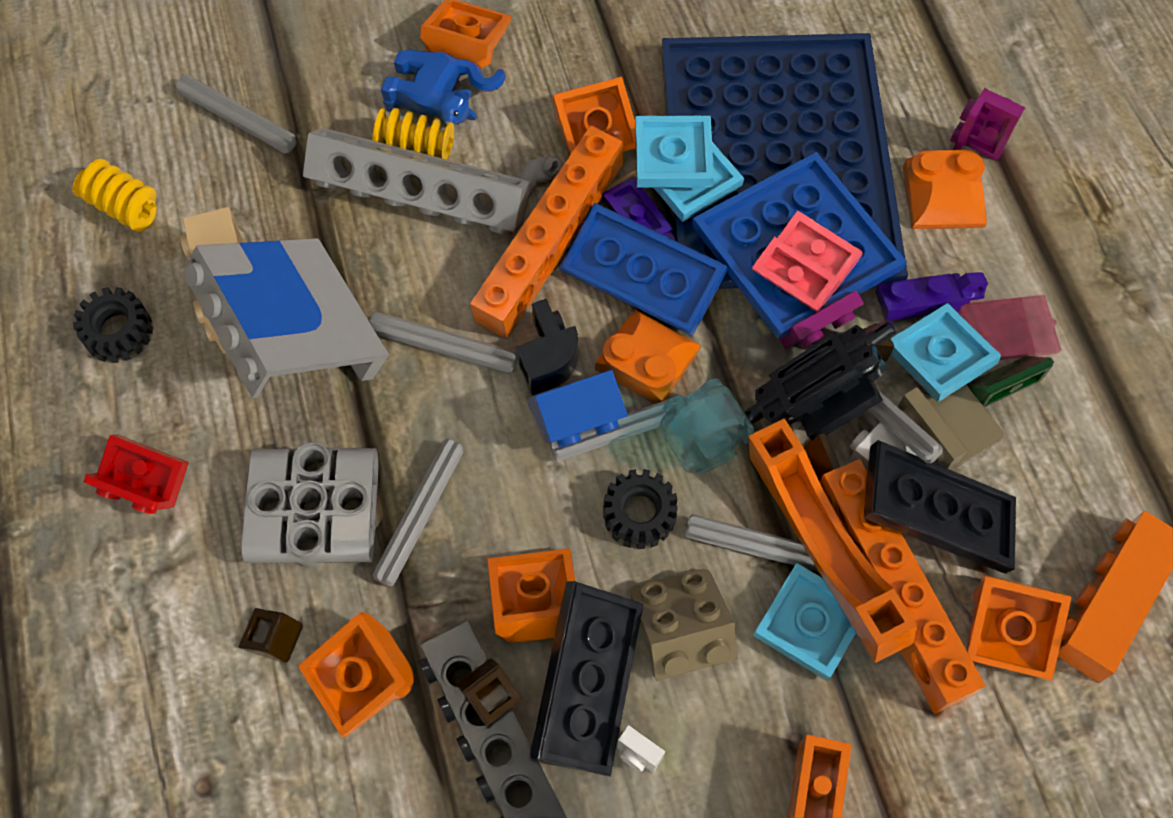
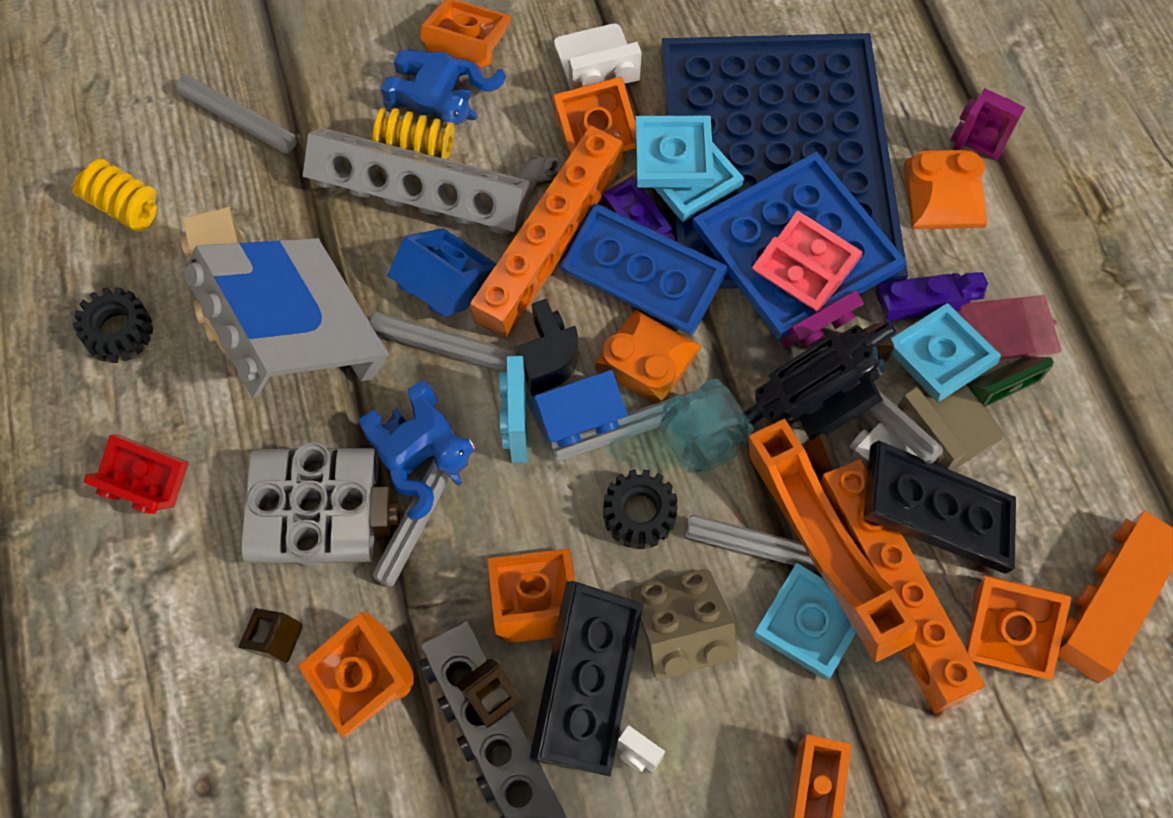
(383, 513): none -> dark brown plate
(409, 443): none -> blue animal
(440, 270): none -> blue slope
(513, 412): none -> medium azure plate
(598, 56): none -> white bracket

